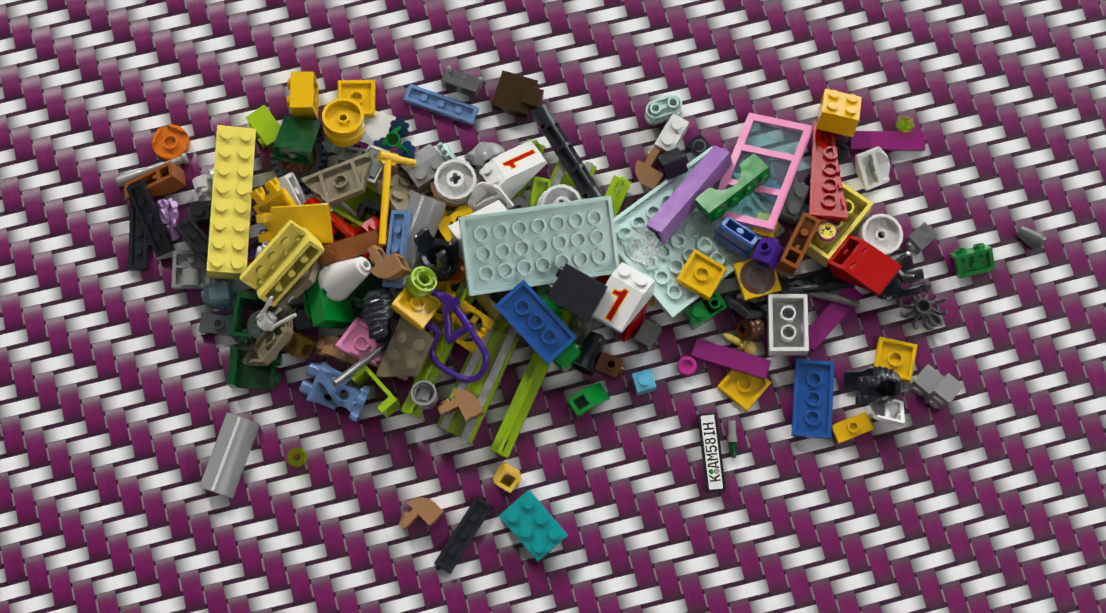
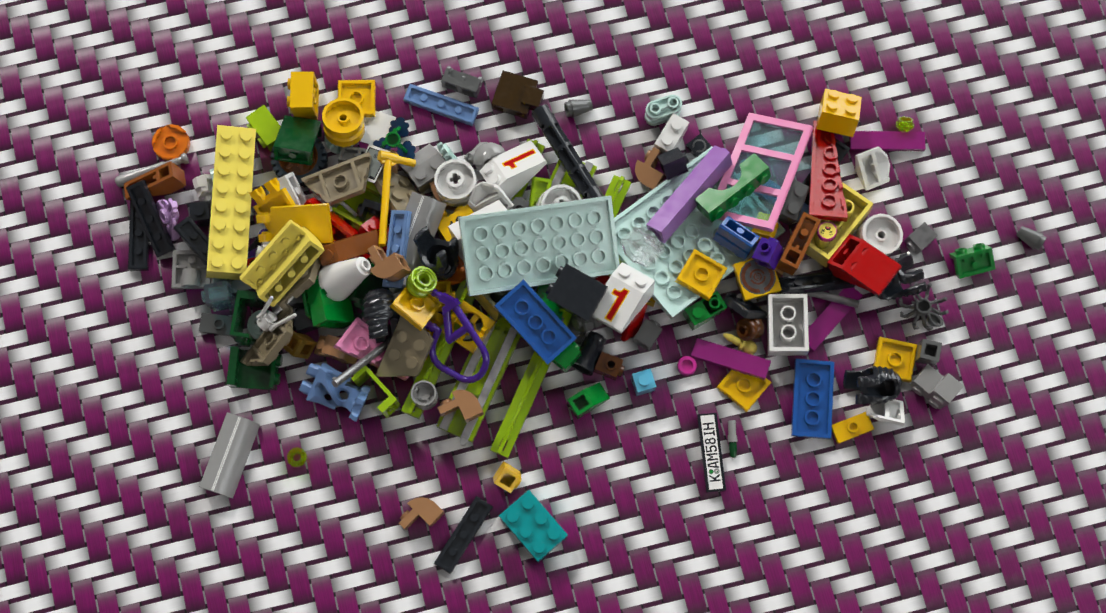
(577, 107): none -> dark grey cone
(928, 352): none -> dark grey brick

